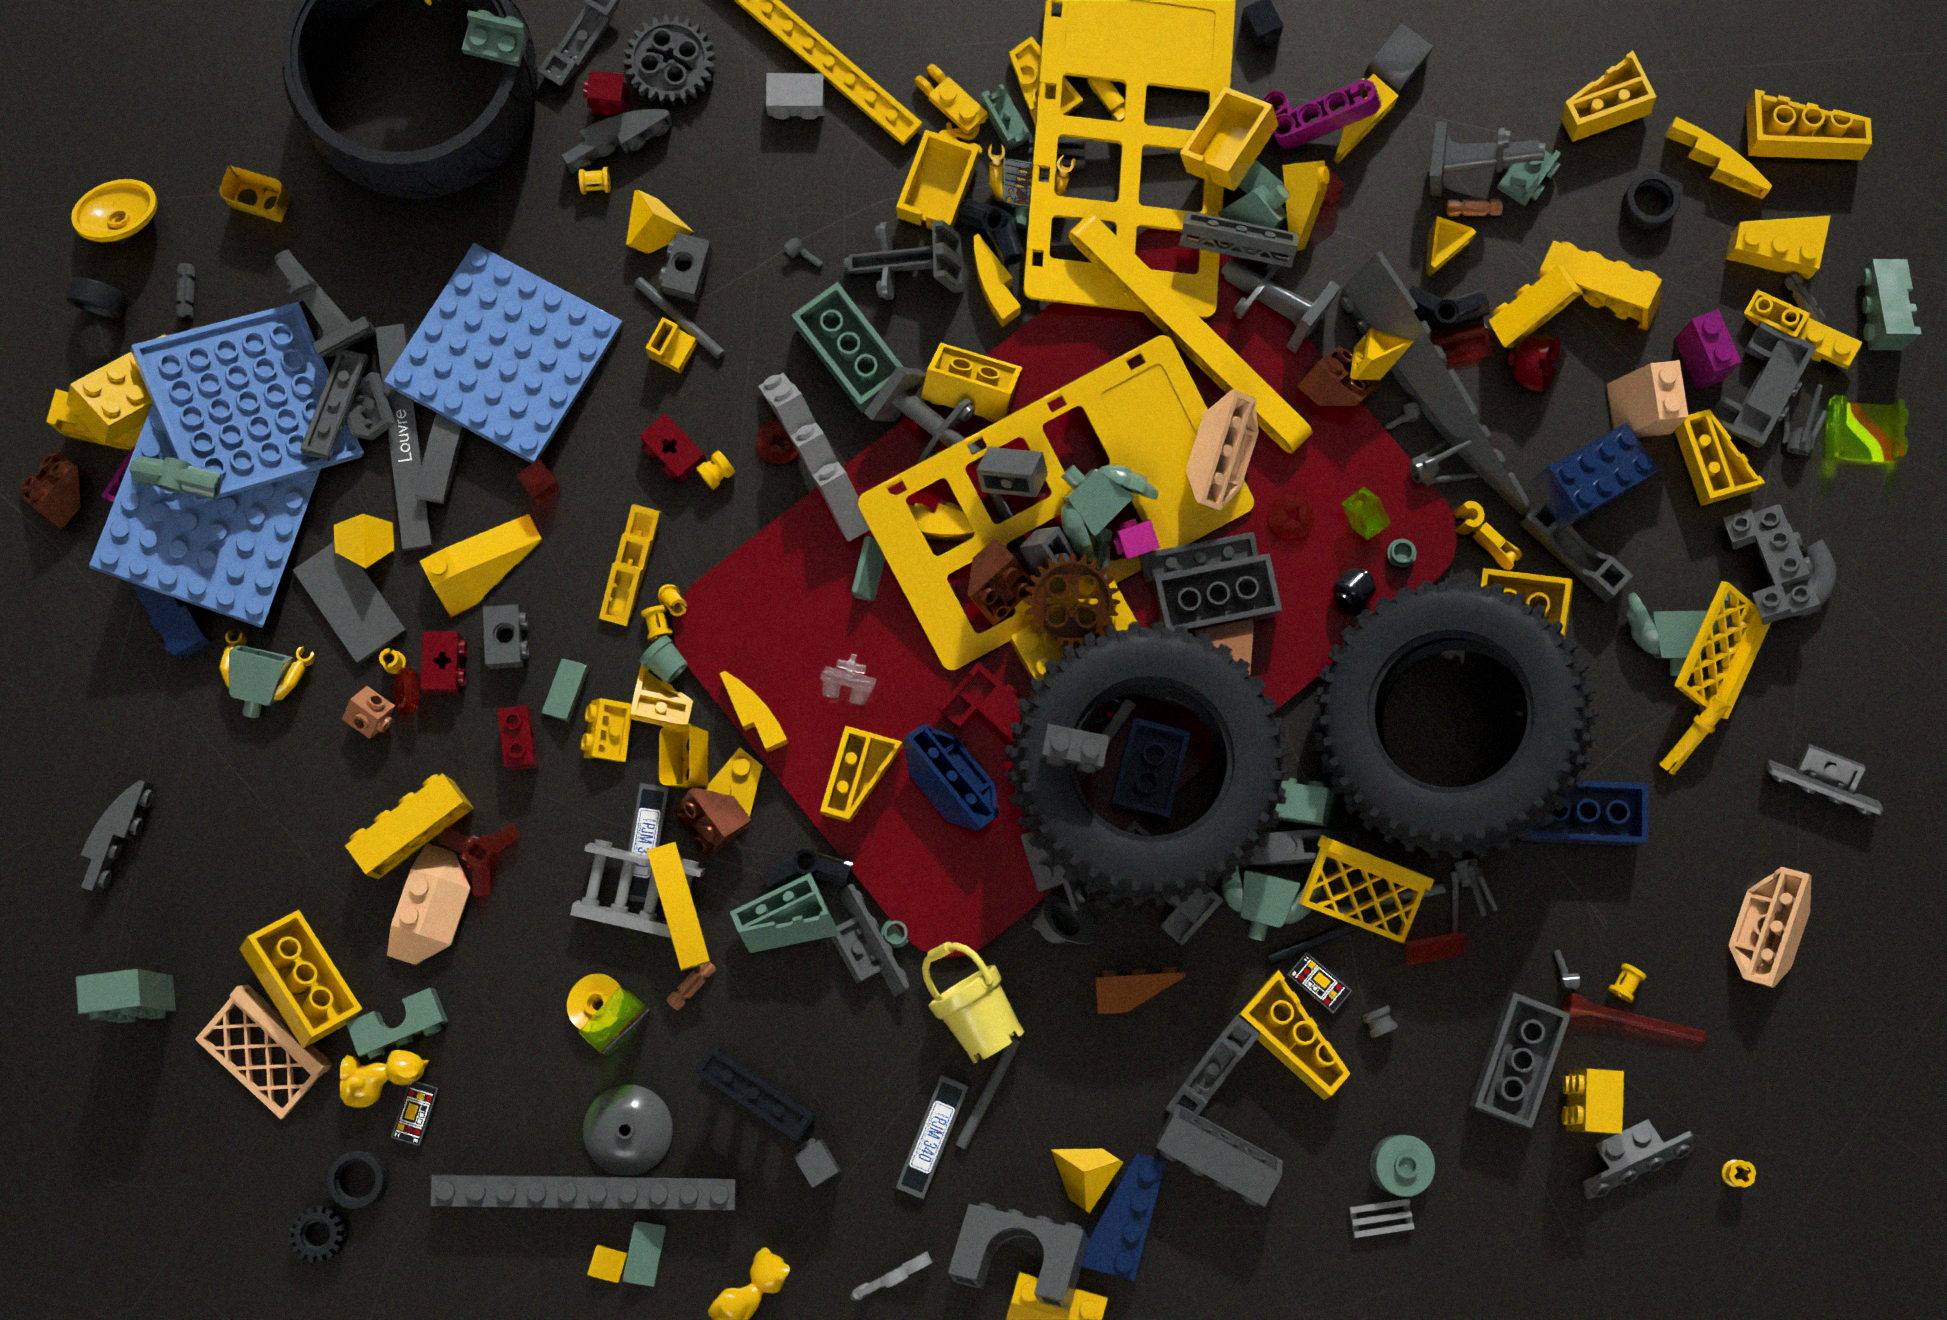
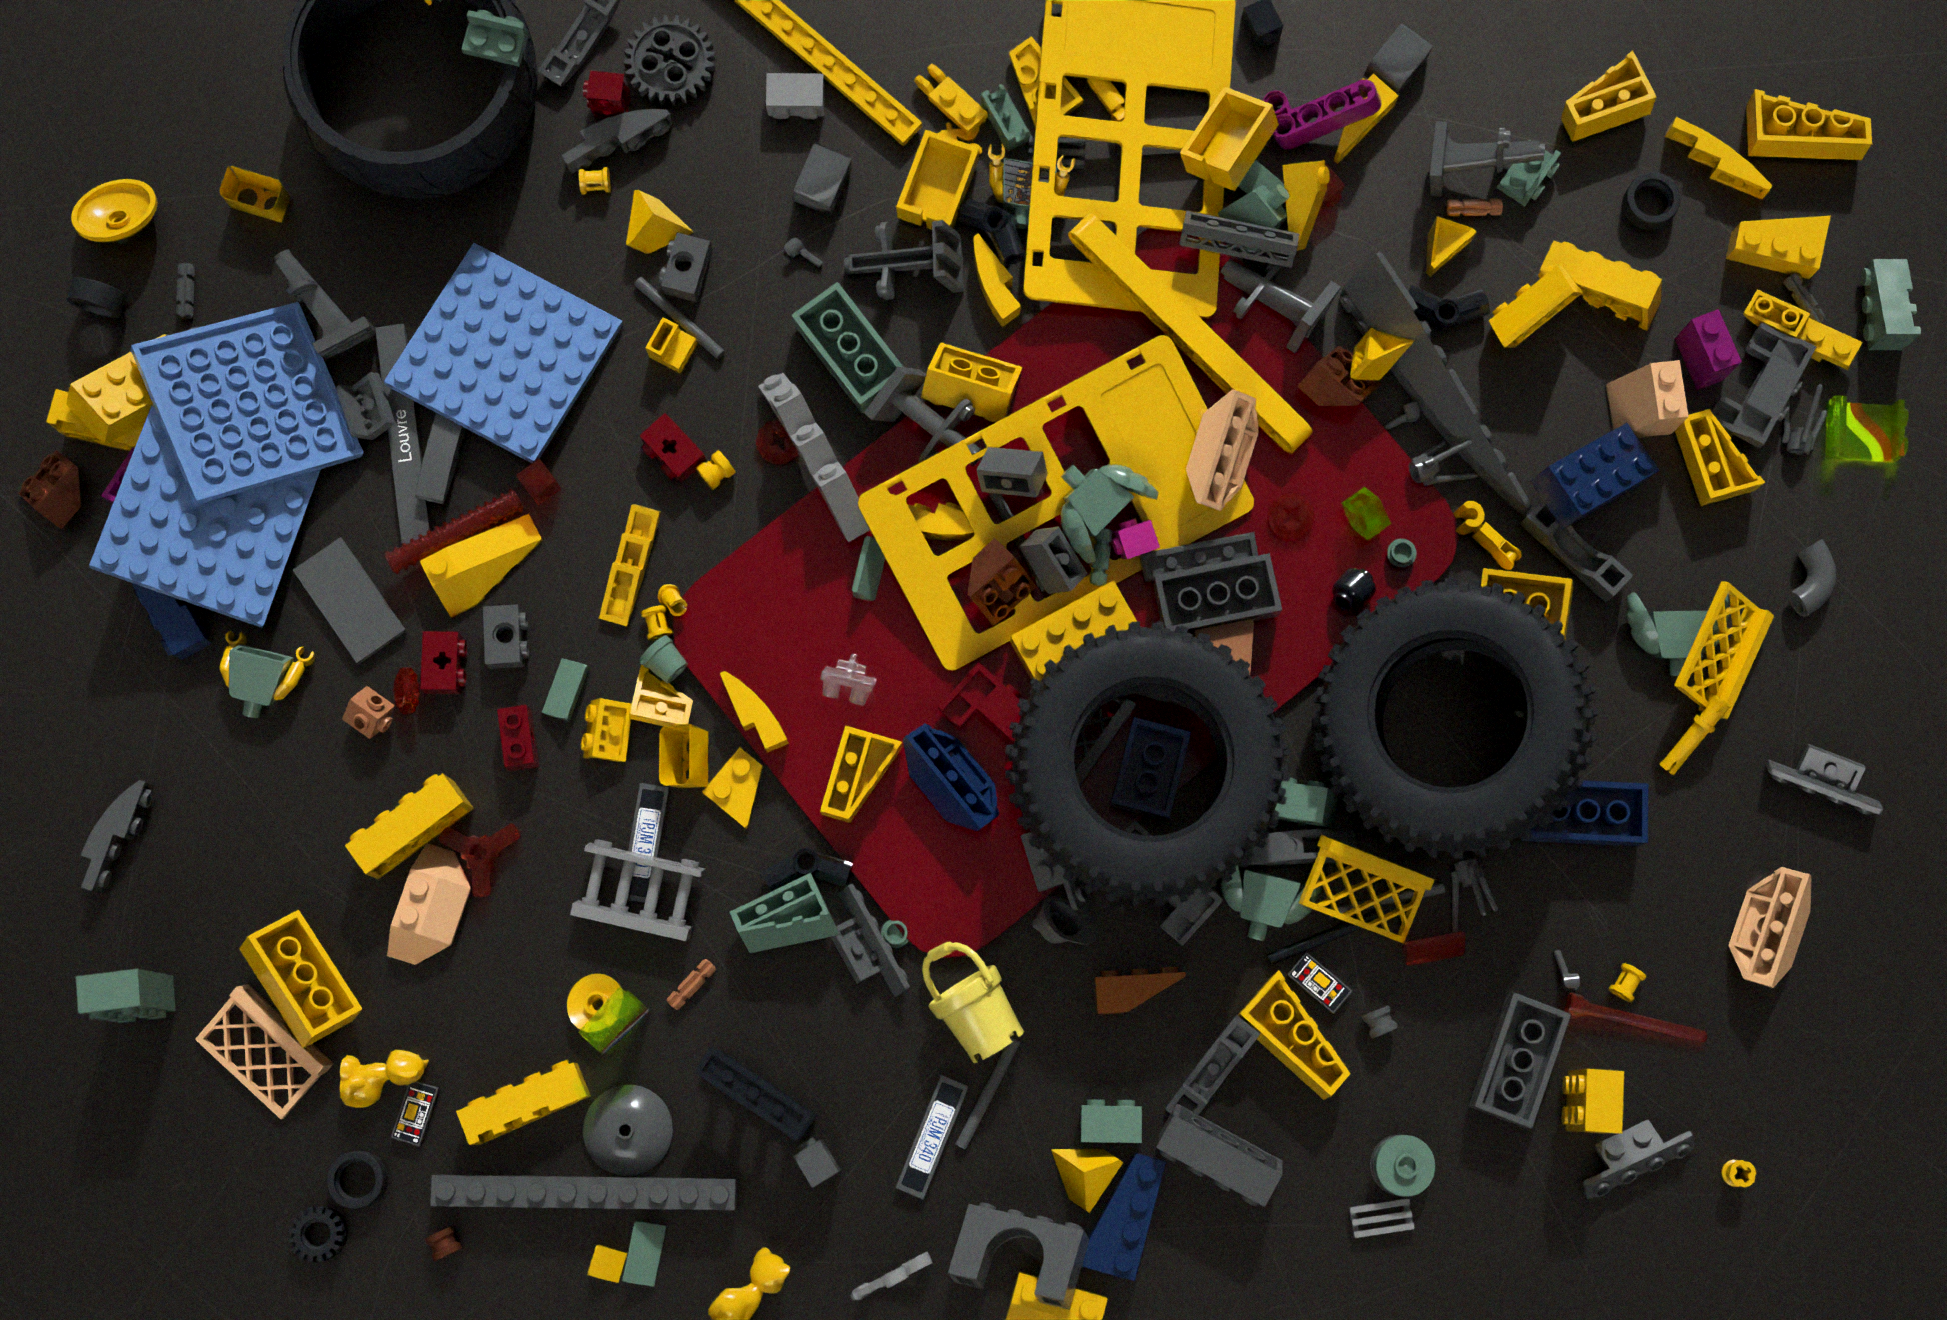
(176, 476): sand green piece -> none
(334, 404): dark grey tile -> none
(364, 539): yellow slope -> none
(399, 660): yellow pin -> none
(423, 1015): sand green arch -> none
(443, 1243): none -> copper wheel
(454, 531): none -> clear red piece
(523, 1104): none -> yellow wedge
(678, 906): yellow slope -> none
(711, 819): copper slope -> none
(822, 179): none -> dark grey piece
(1072, 573): reddish brown gear -> none
(1074, 747): dark grey brick -> none
(1111, 1123): none -> sand green brick
(1464, 343): clear red slope -> none
(1534, 361): dark red cylinder -> none
(1781, 554): dark grey bracket -> none

